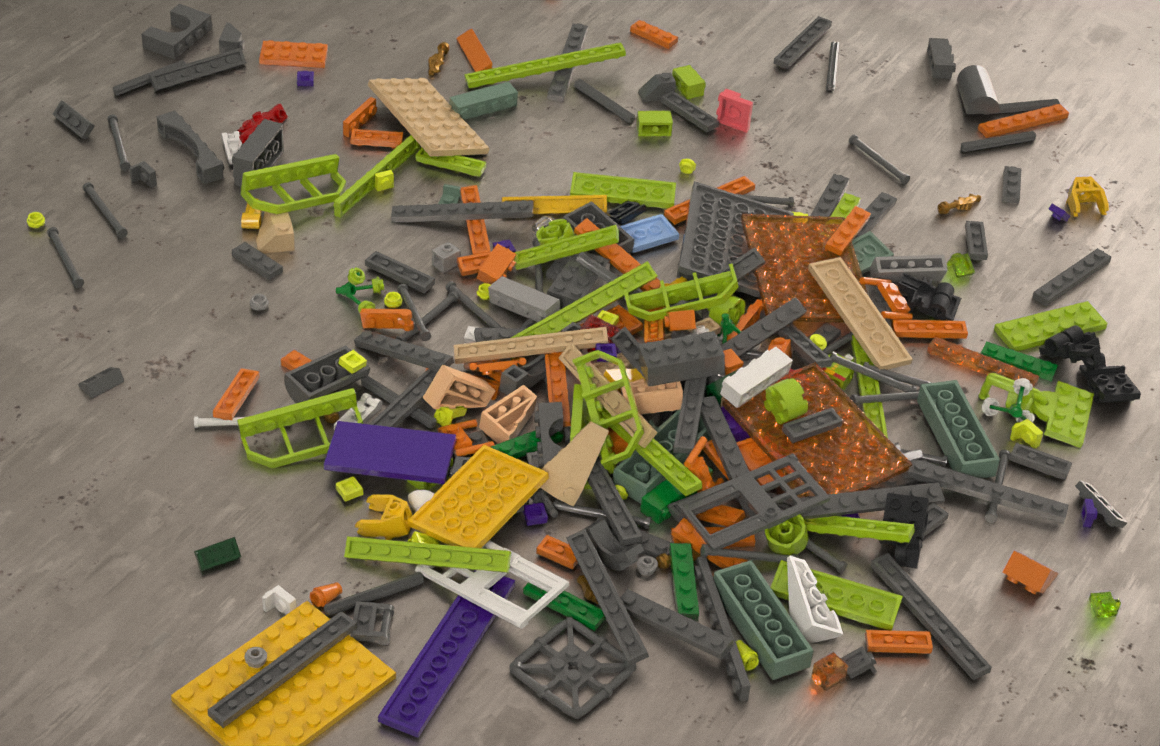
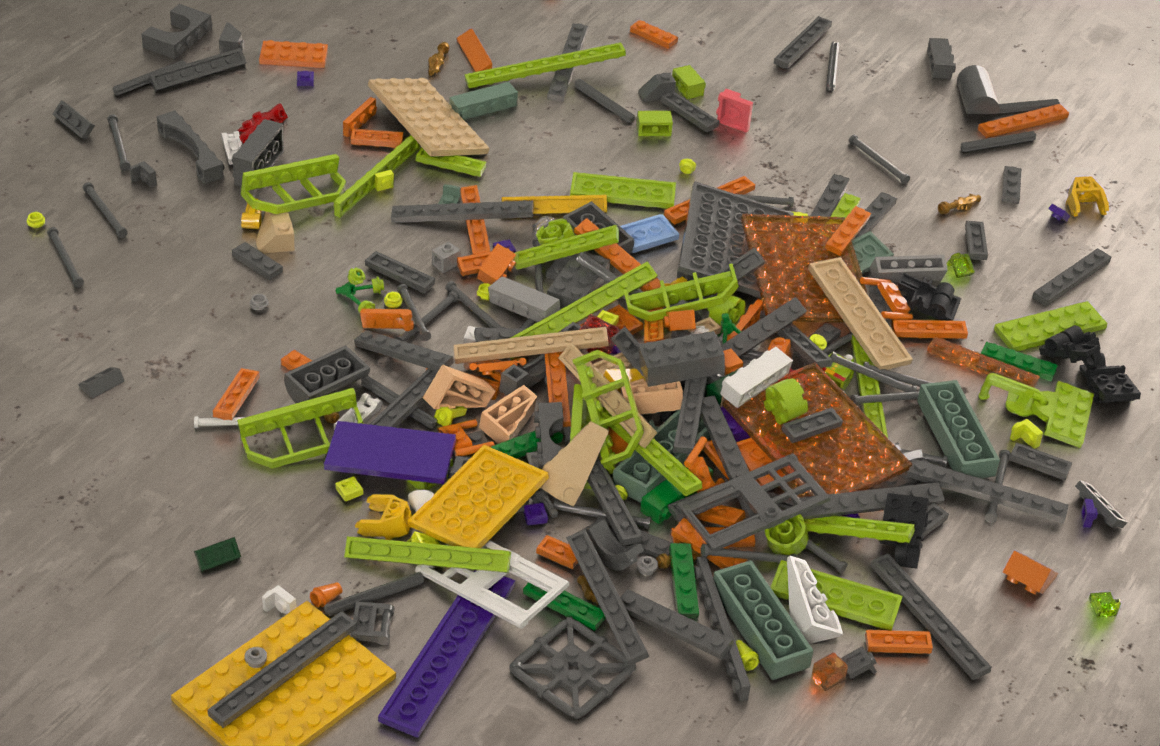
(352, 361): neon yellow plate -> none
(606, 348): dark purple plate -> none
(626, 212): black plate -> none
(1021, 387): white plant -> none

